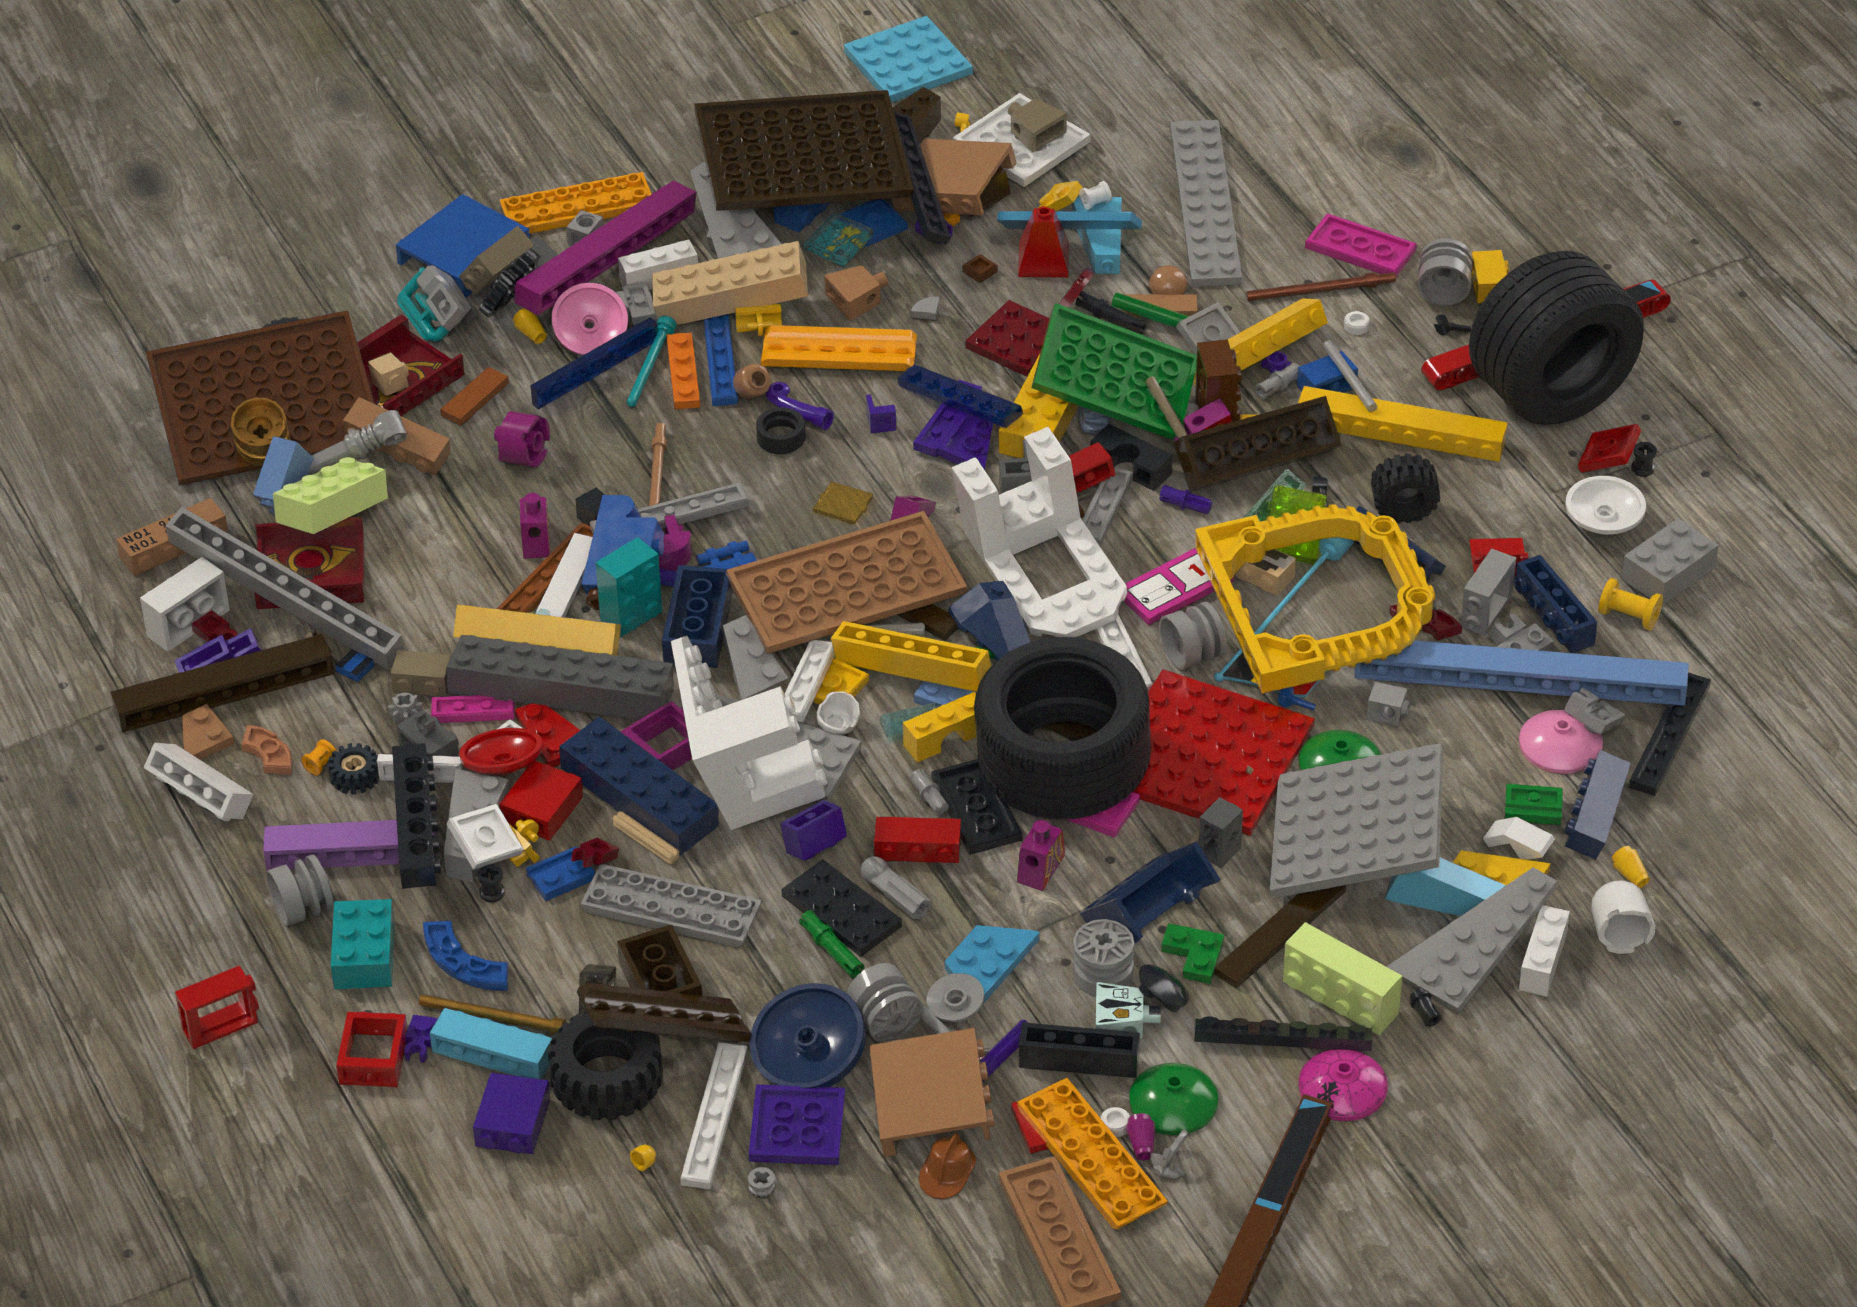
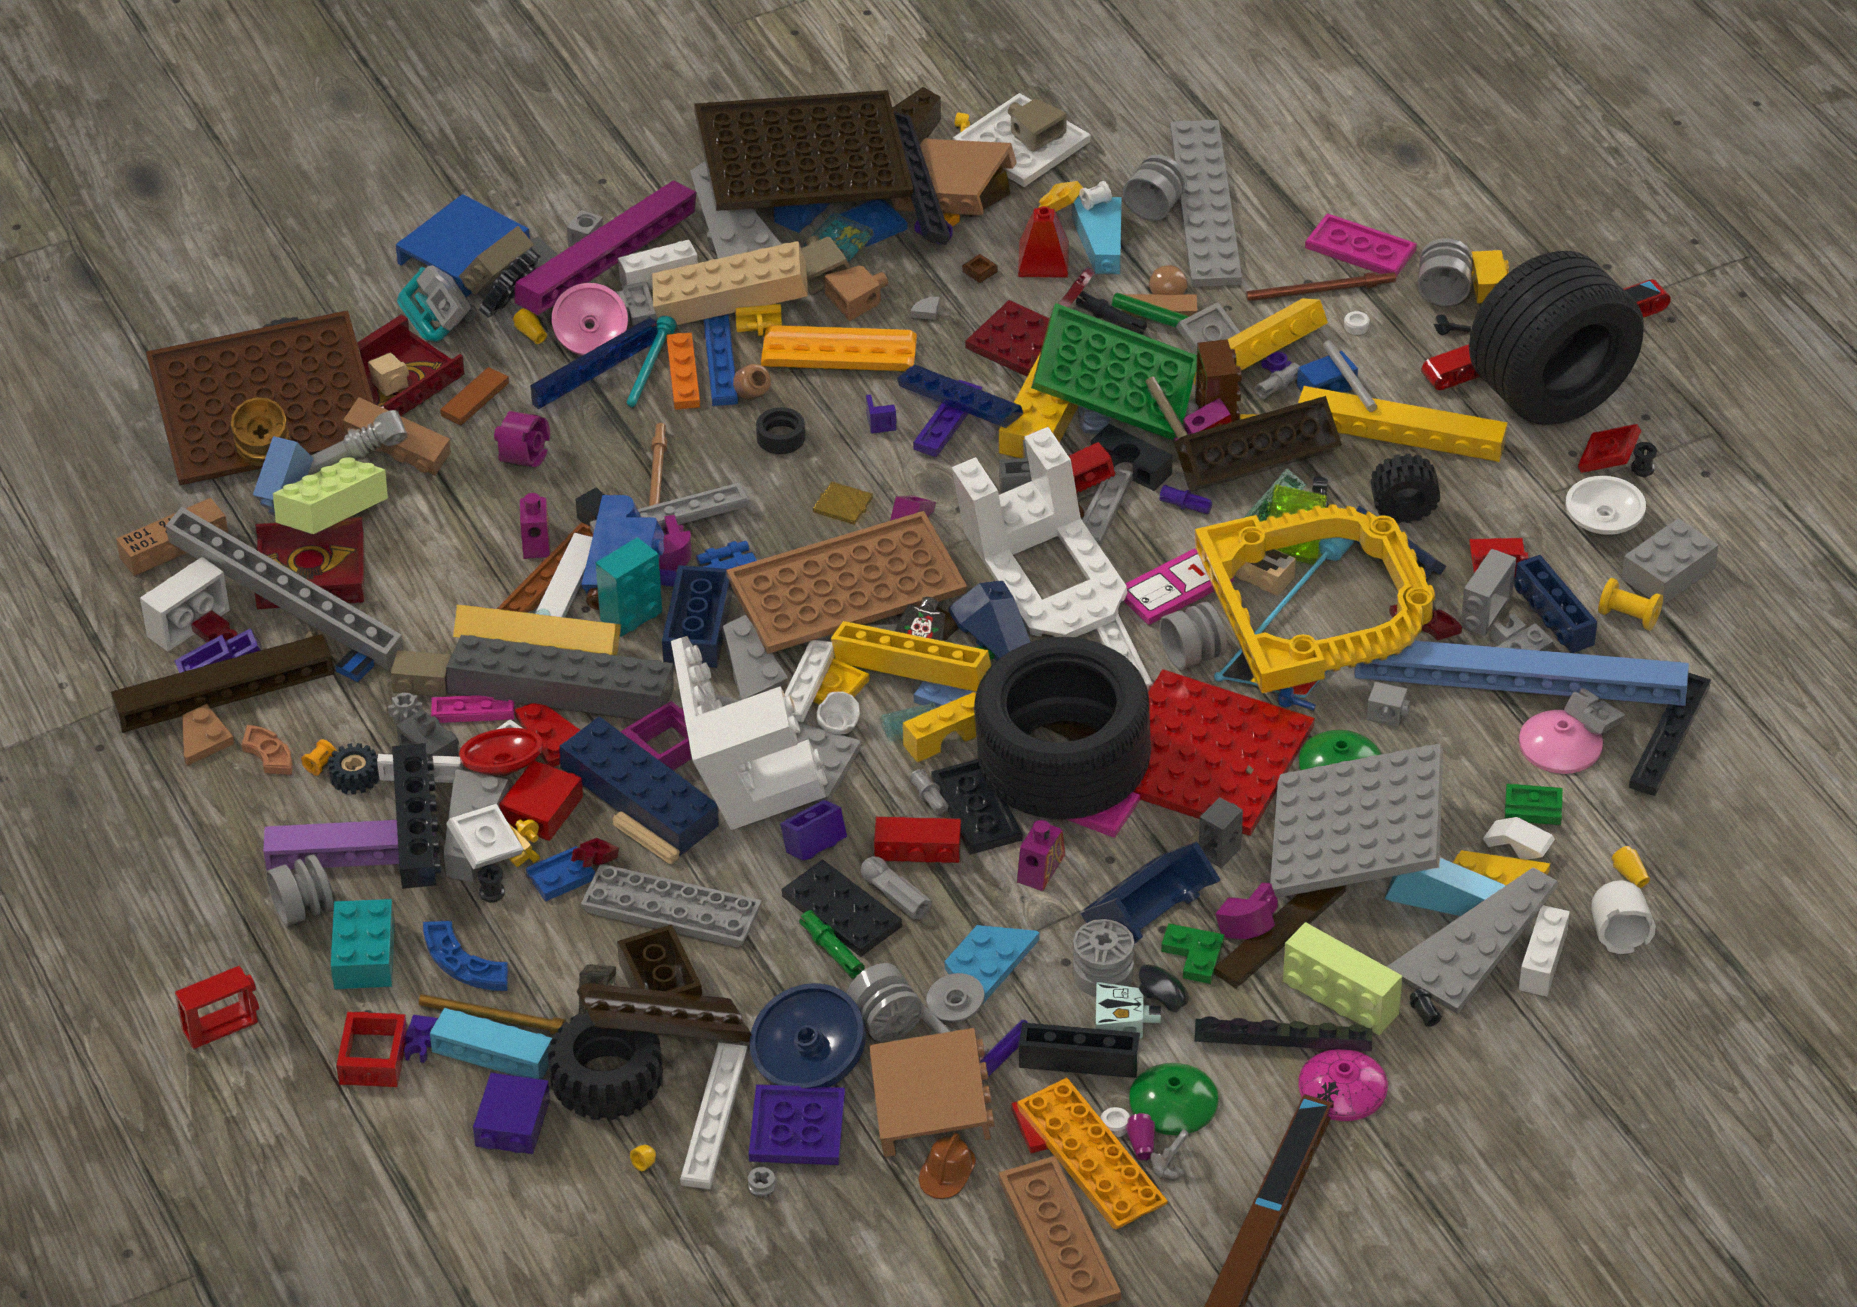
(198, 781): white brick -> none
(561, 205): light orange plate -> none
(819, 416): dark purple plant -> none
(822, 259): none -> dark tan torso
(908, 58): medium azure plate -> none
(923, 620): none -> clear smoke torso
(967, 440): dark purple wing -> none
(1075, 220): dark azure tile -> none
(1155, 187): none -> light grey wheel
(1248, 917): none -> magenta brick
(1597, 804): brick -> none

